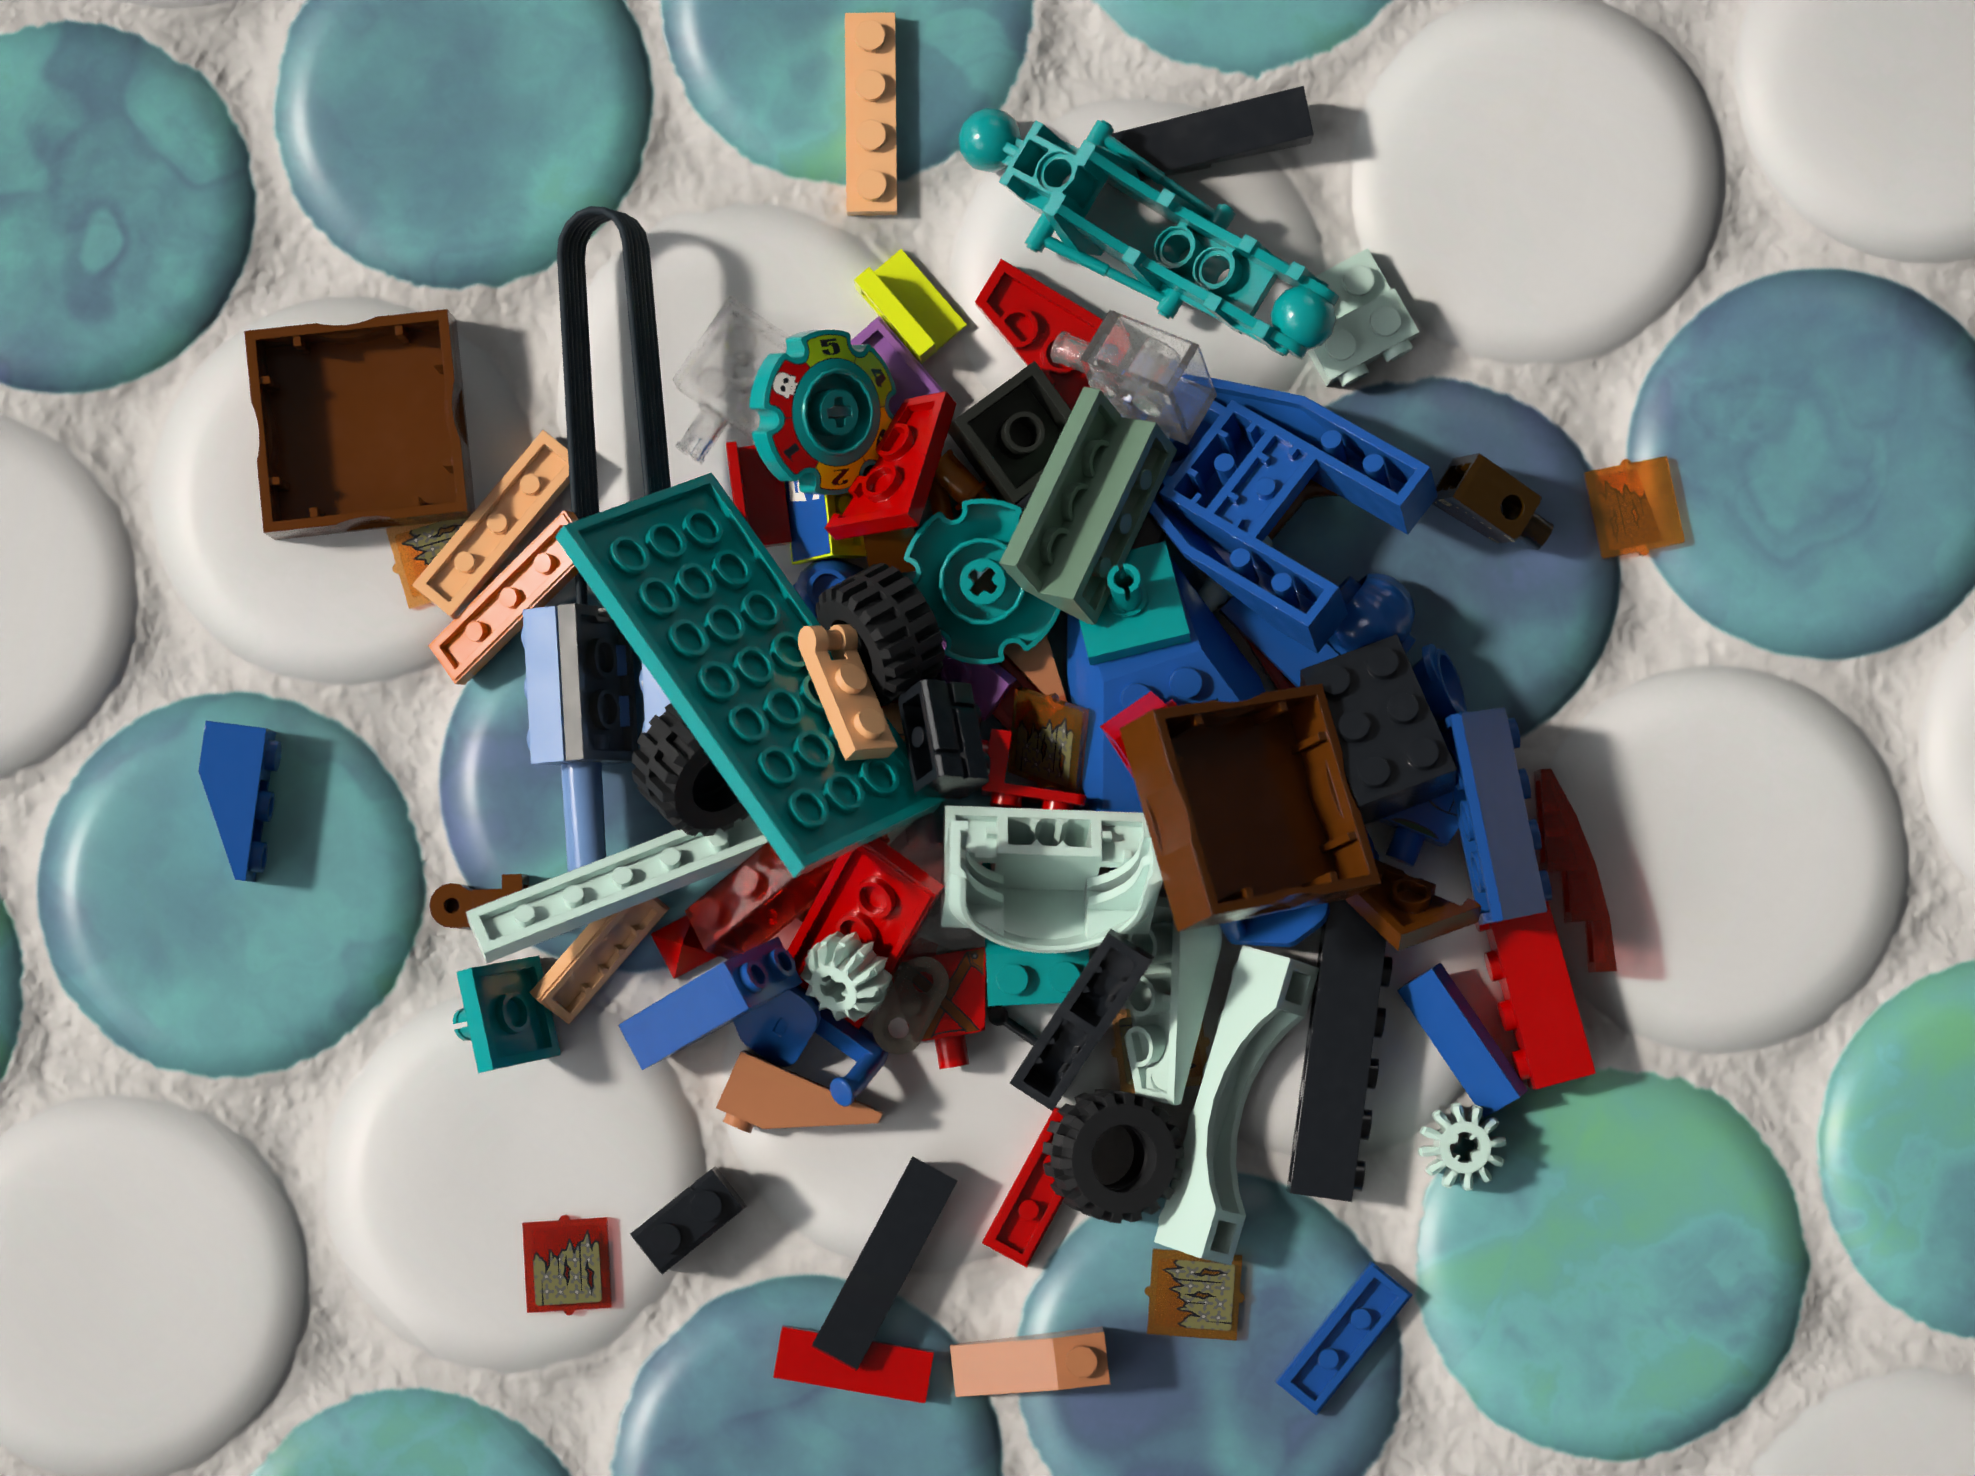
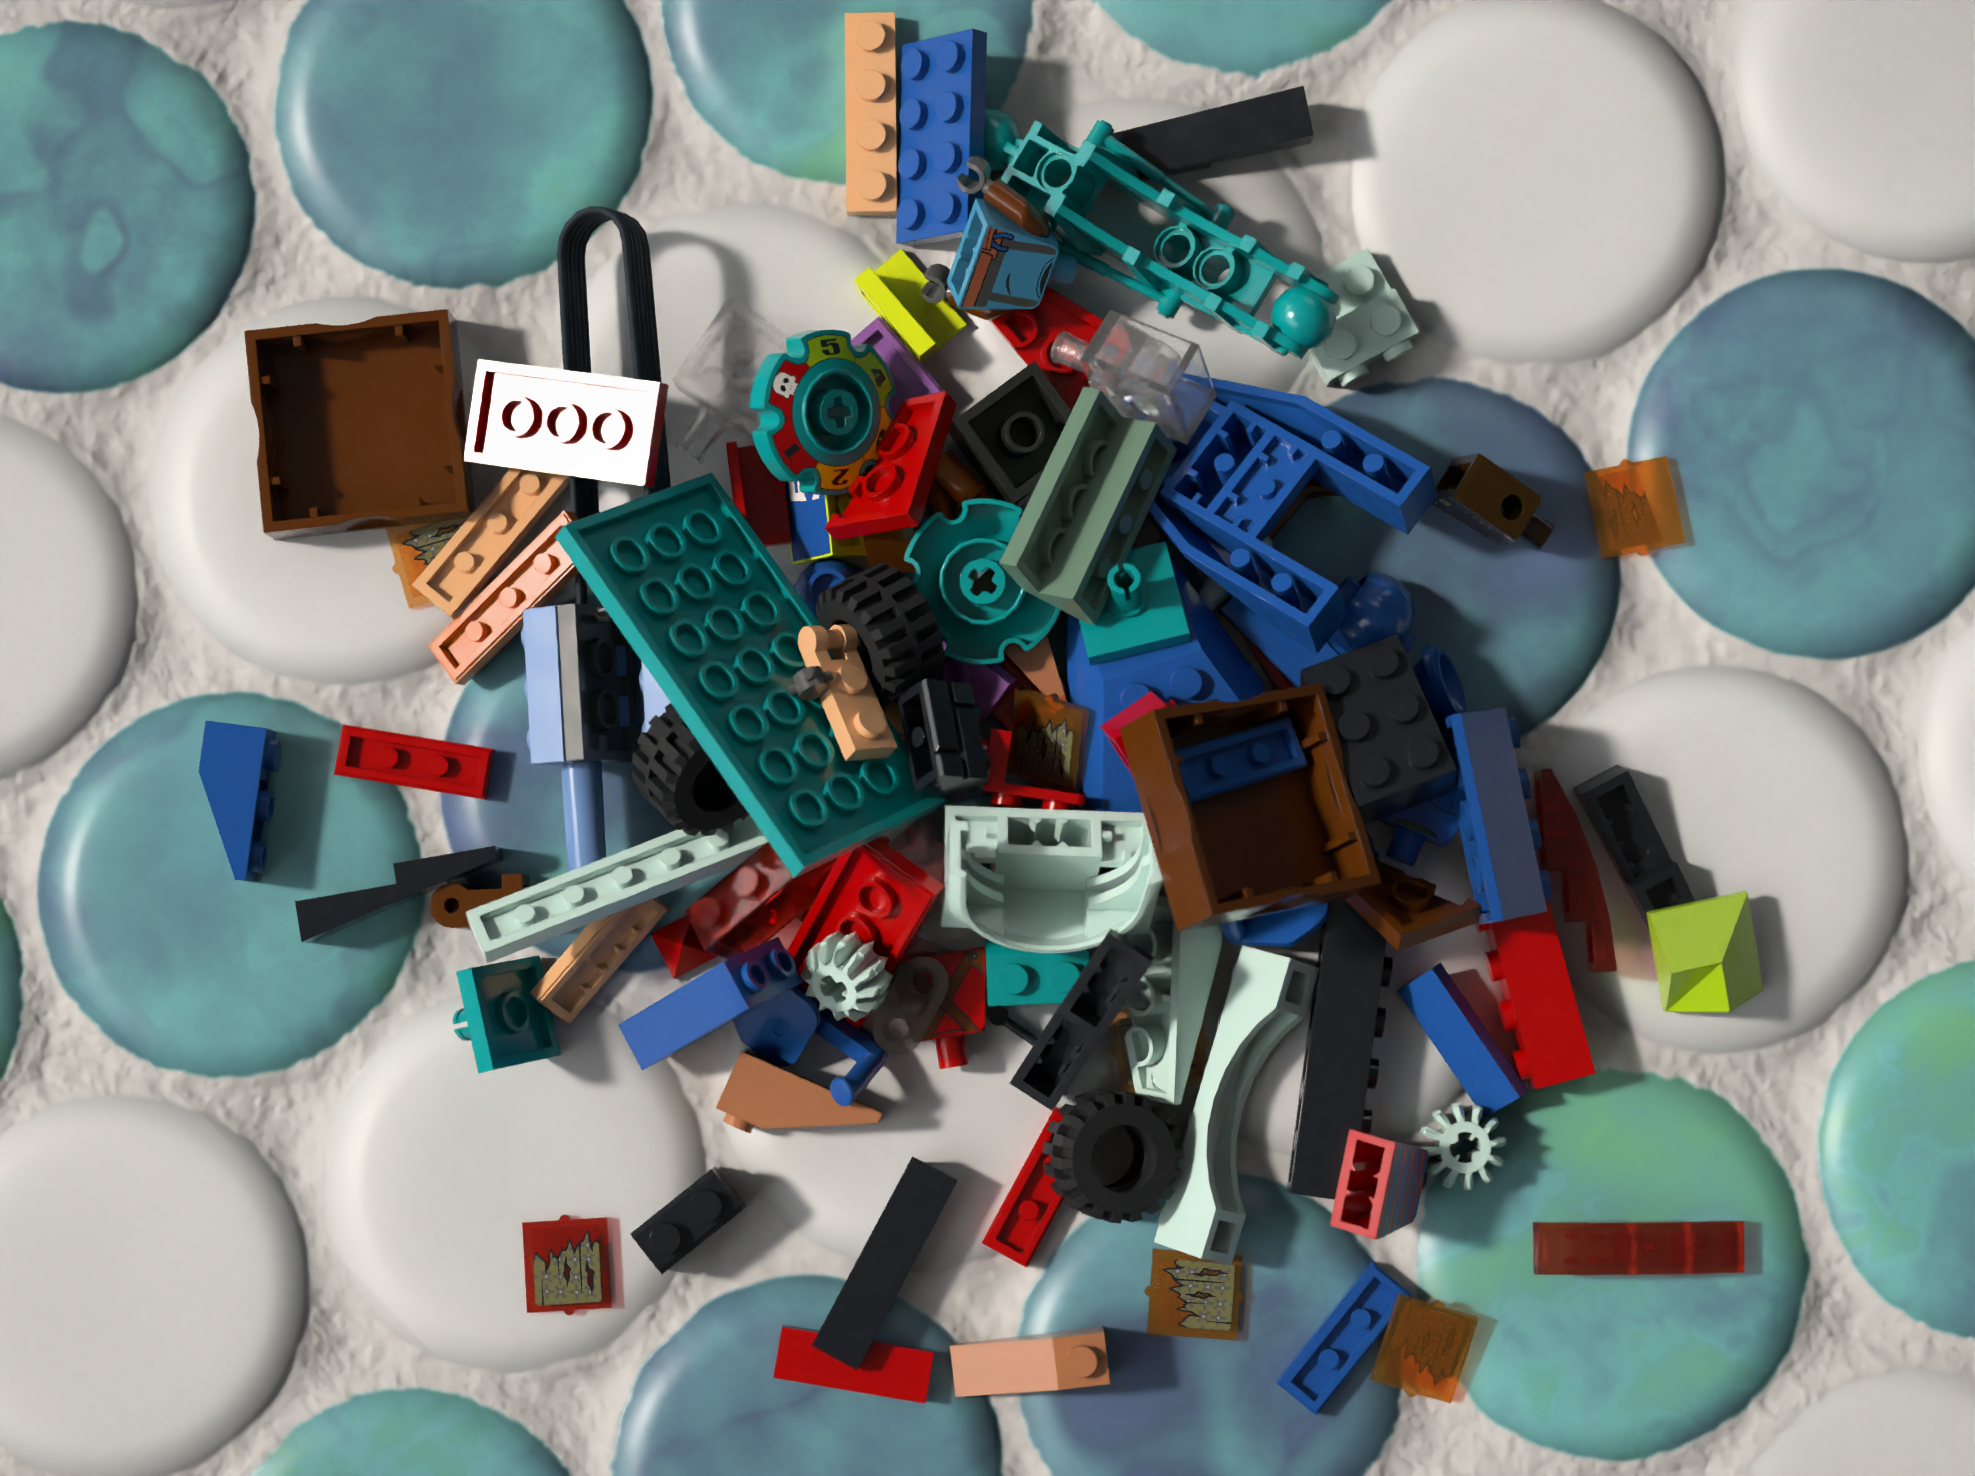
(414, 762): none -> red tile
(414, 878): none -> black slope
(566, 423): none -> plate
(810, 683): none -> dark grey piece
(938, 133): none -> blue plate
(1002, 255): none -> torso
(1240, 760): none -> blue tile
(1378, 1185): none -> torso
(1424, 1348): none -> clear orange piece
(1632, 841): none -> black slope
(1638, 1247): none -> clear red slope
(1705, 954): none -> lime slope

